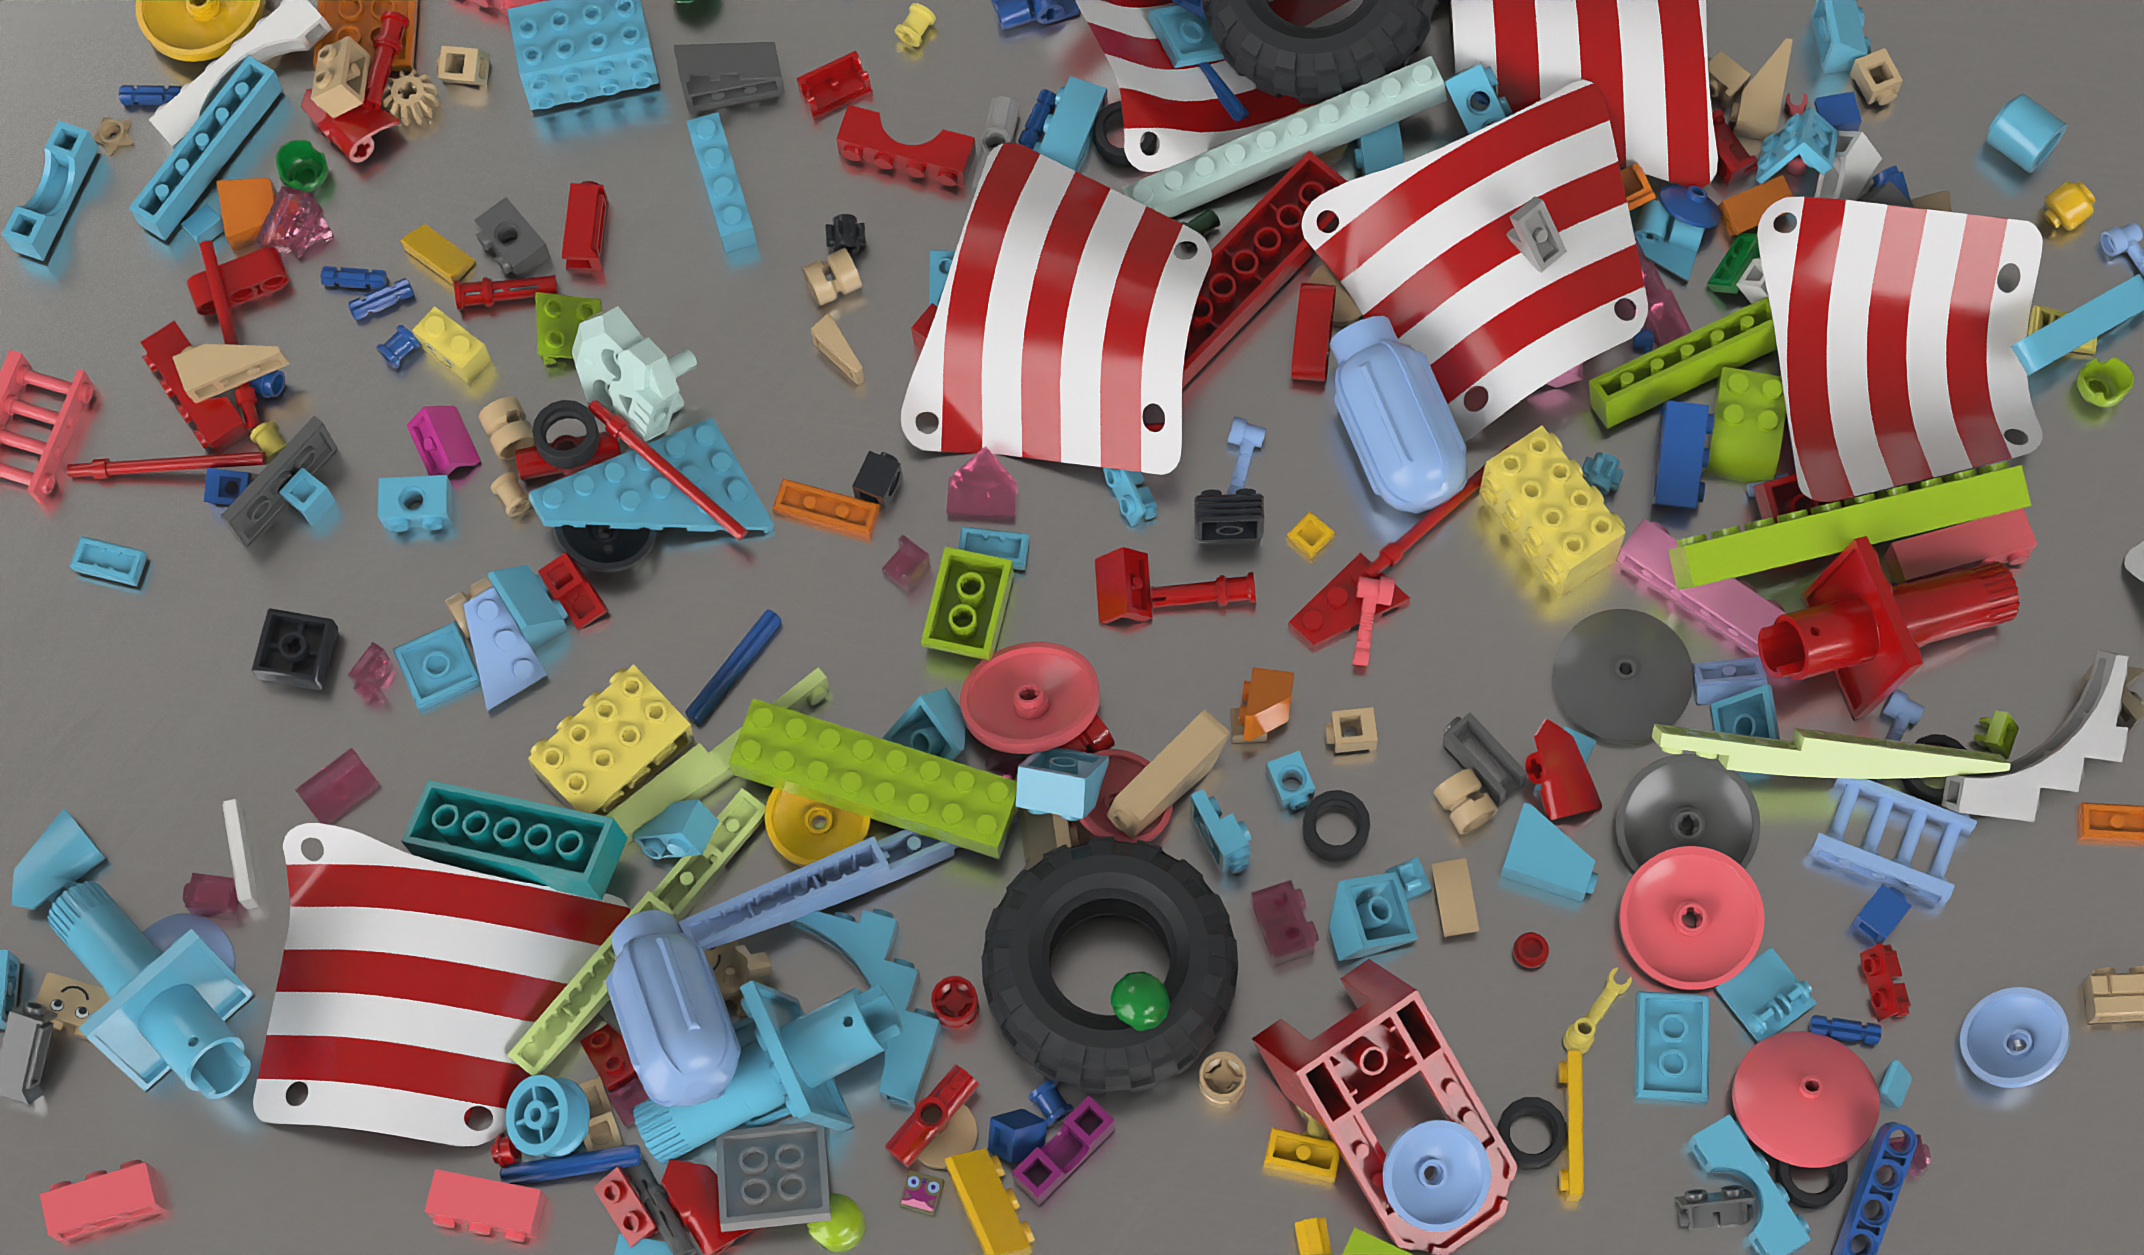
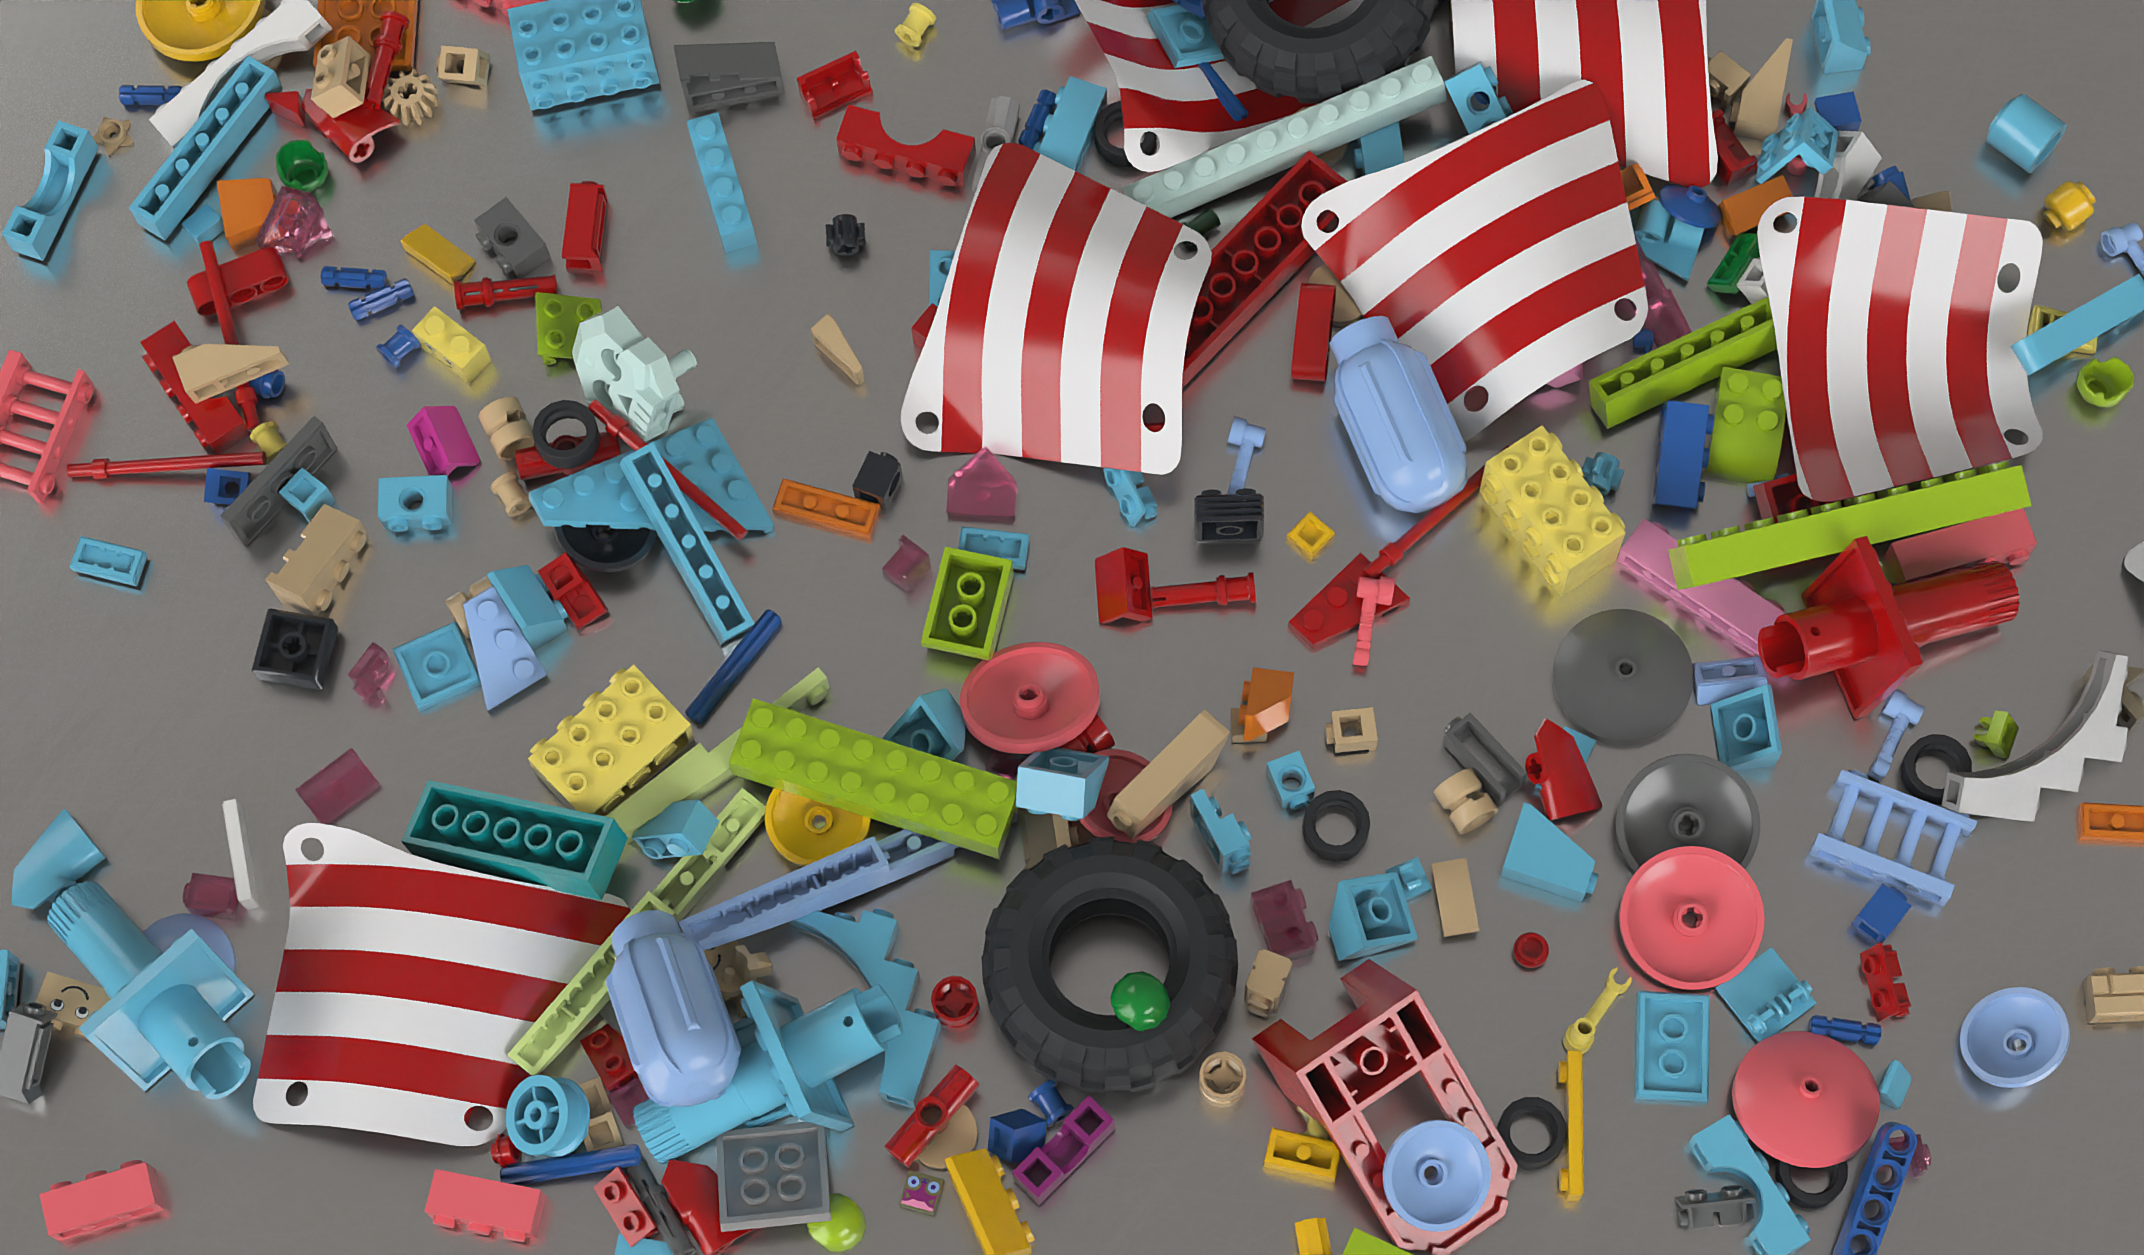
(287, 106): none -> red slope
(319, 561): none -> tan wedge
(686, 543): none -> medium azure brick
(842, 271): tan wheel -> none
(1267, 983): none -> tan brick
(1536, 234): light grey slope -> none
(1827, 754): yellowish green slope -> none
(1880, 69): tan brick -> none

